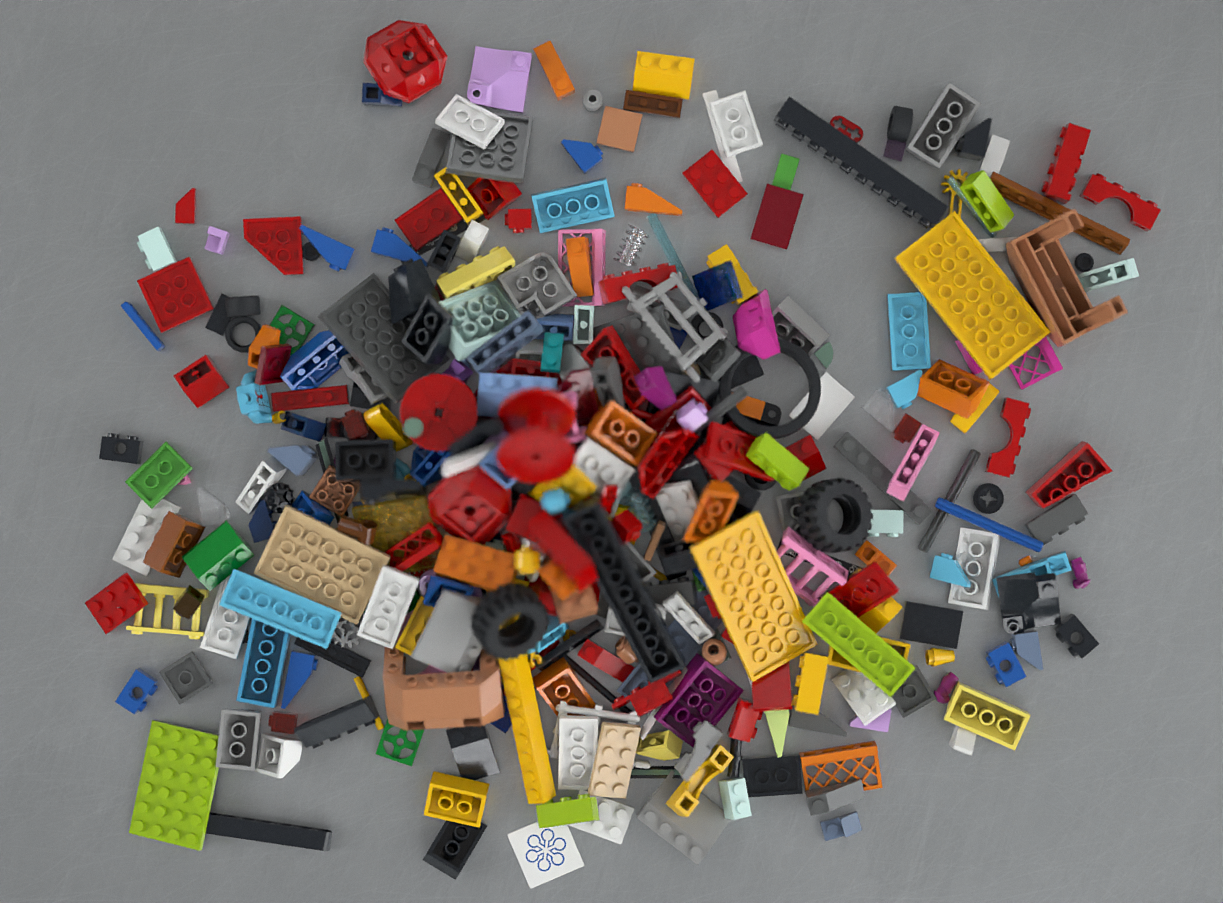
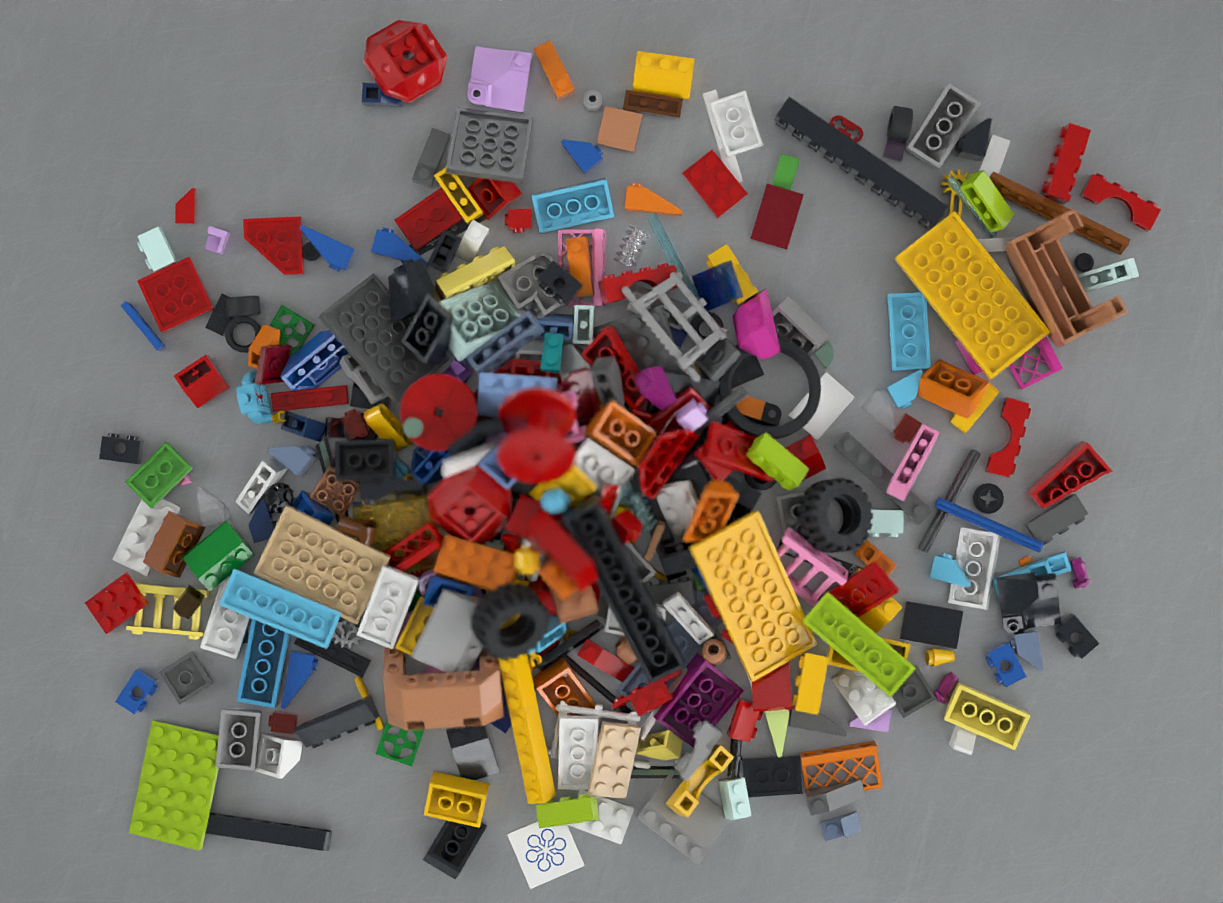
(470, 121): white tile -> none
(556, 272): none -> black brick

